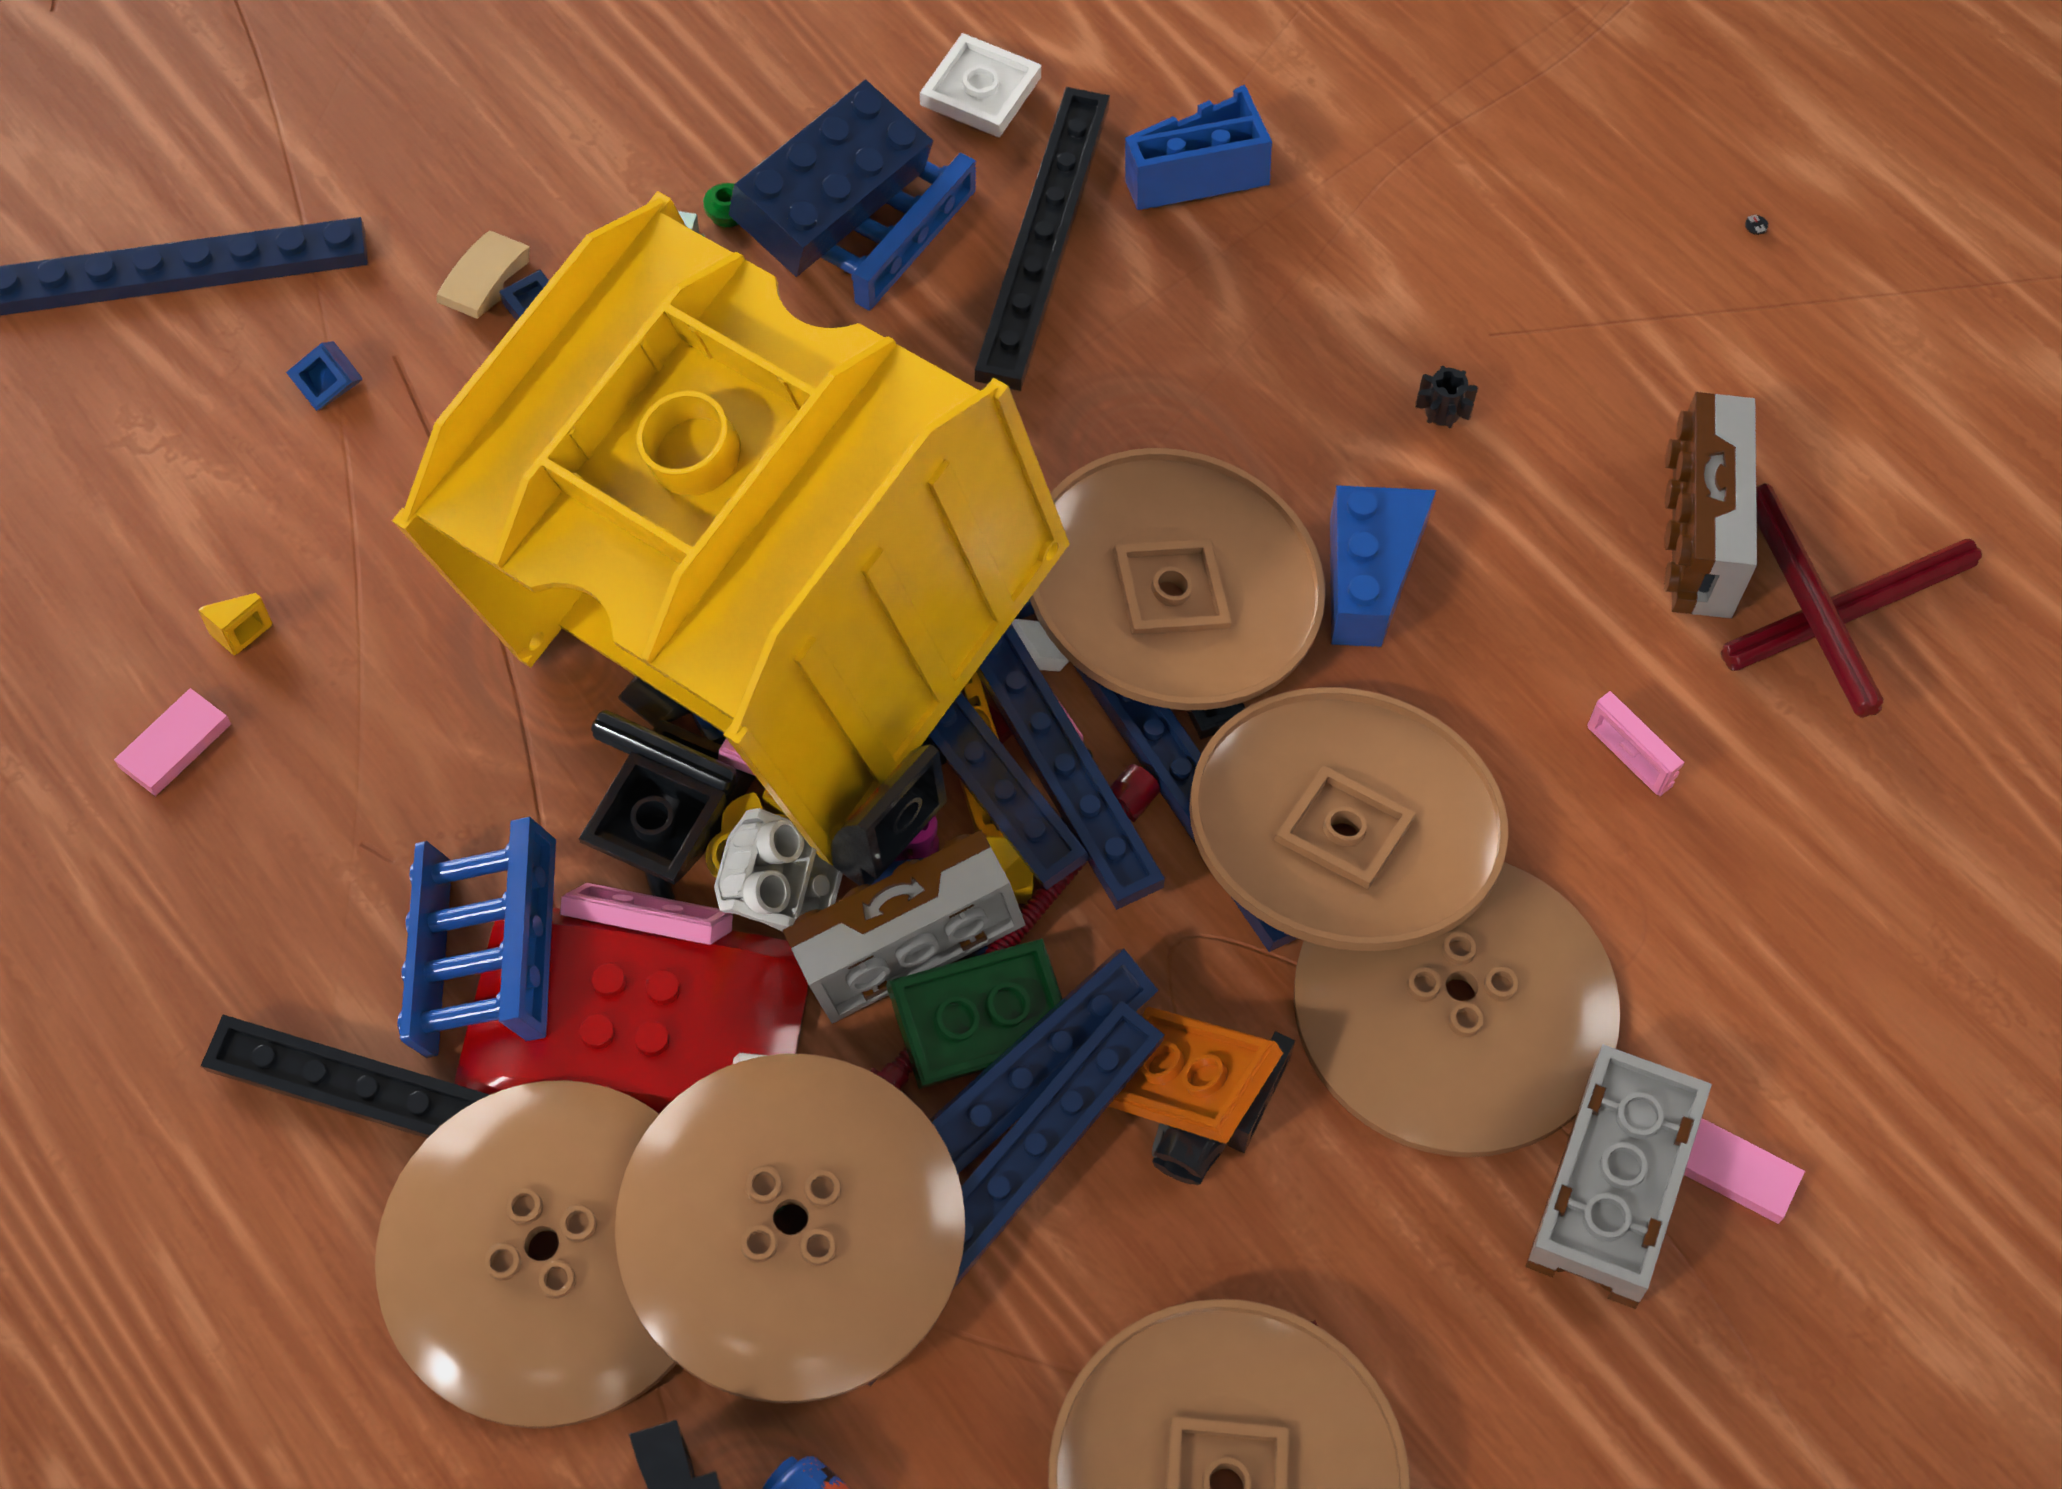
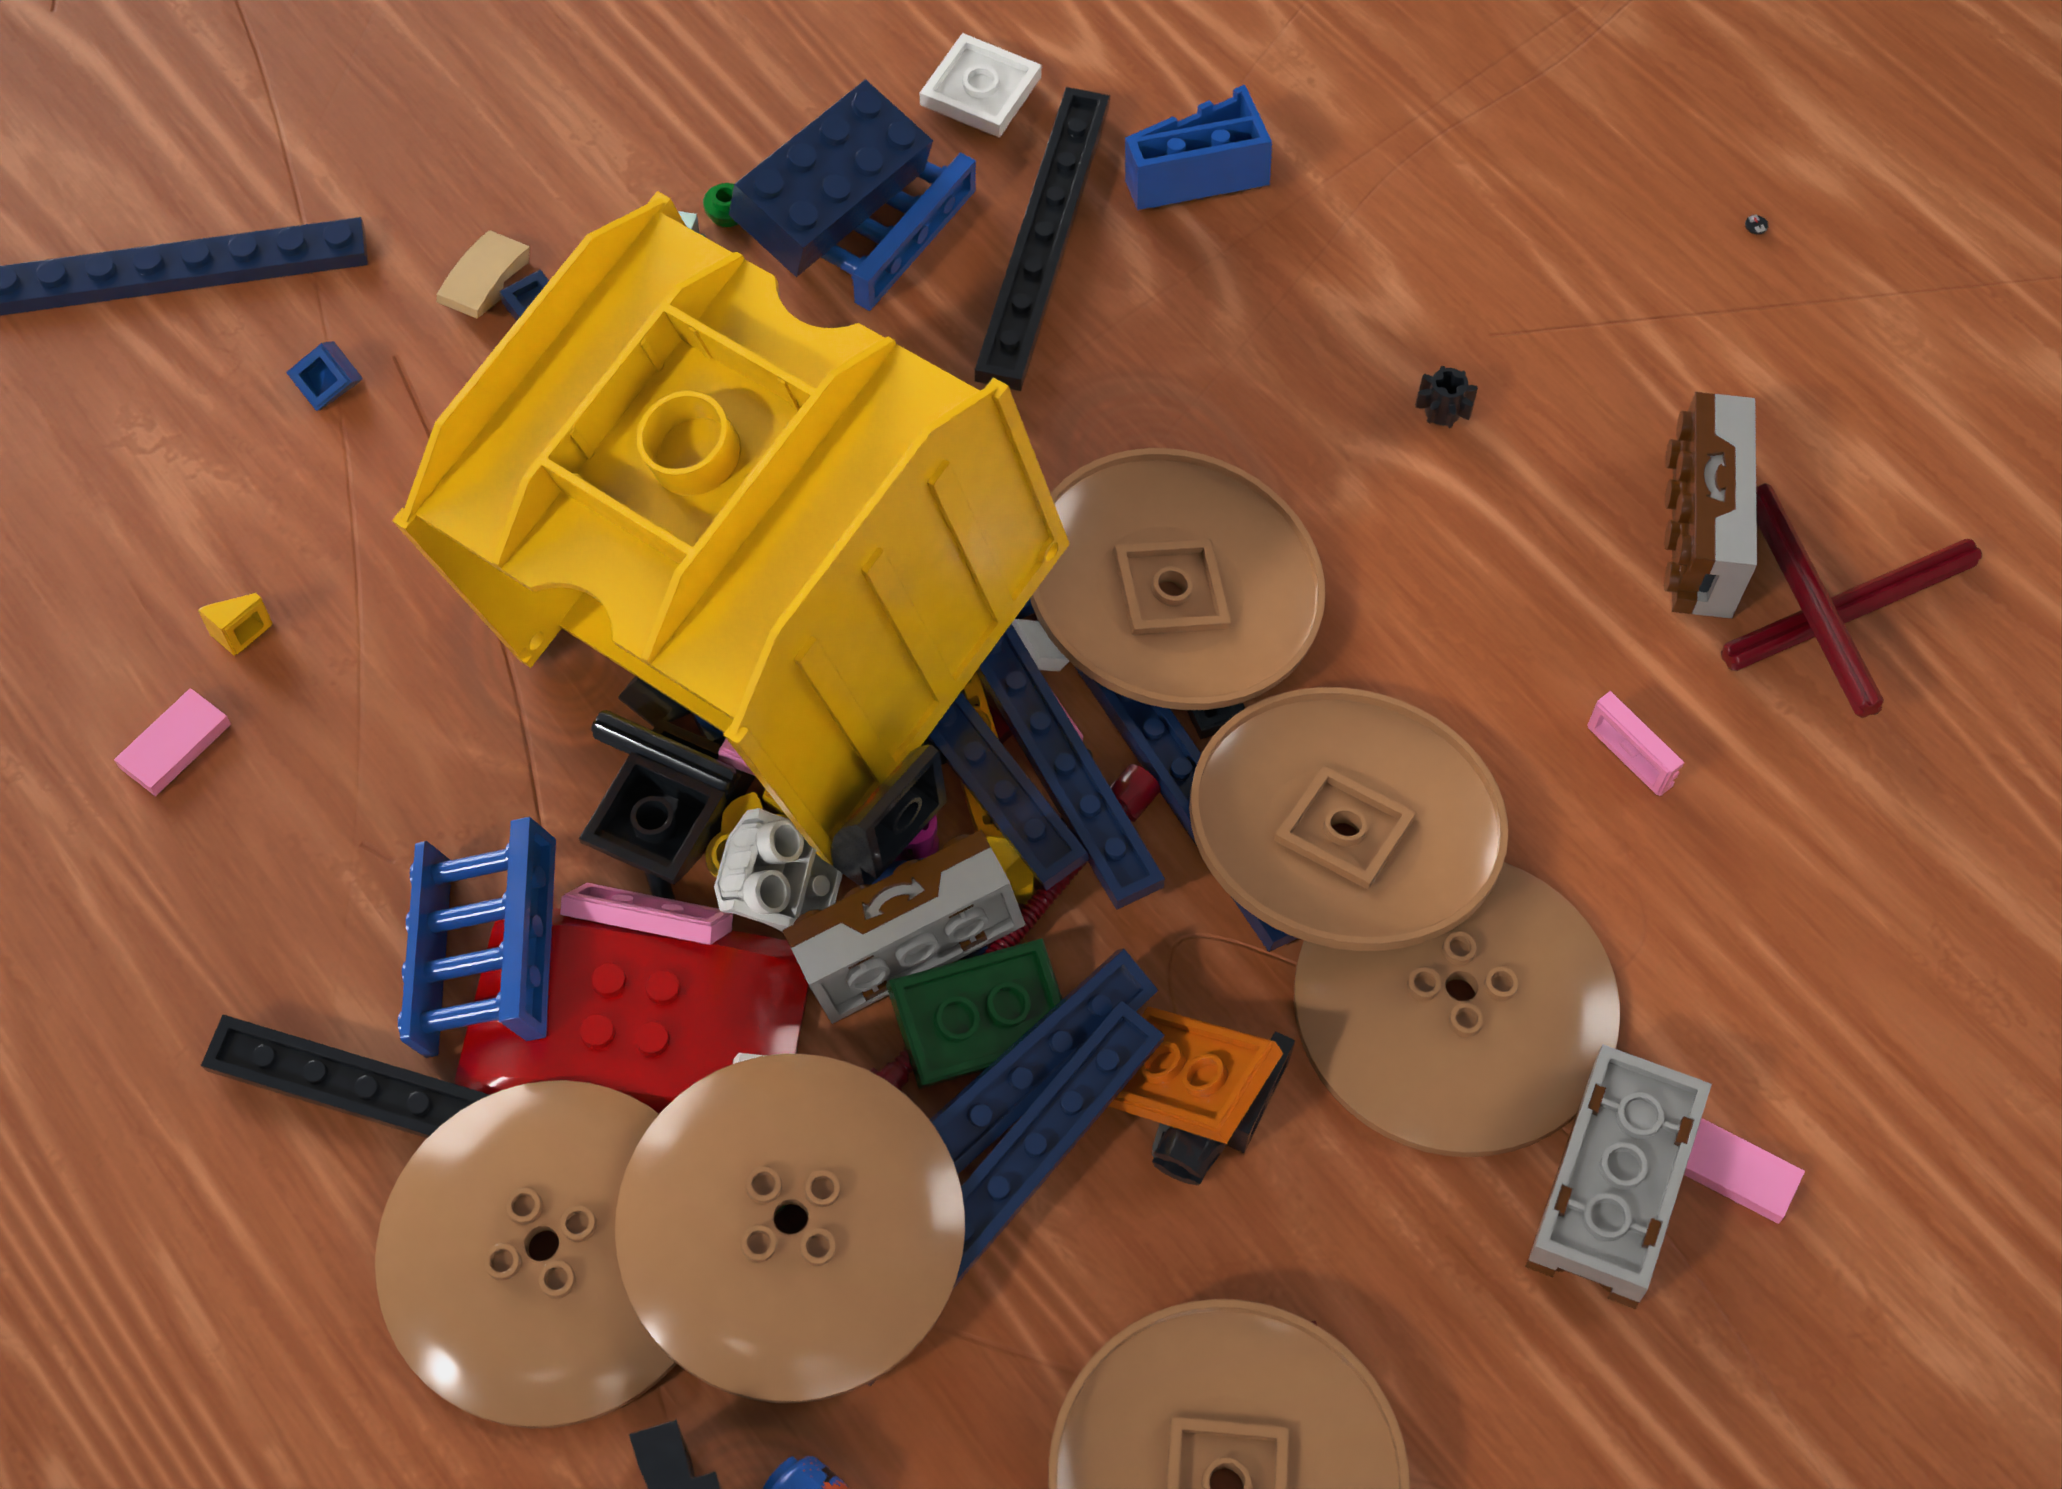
(1370, 557): blue wedge -> none

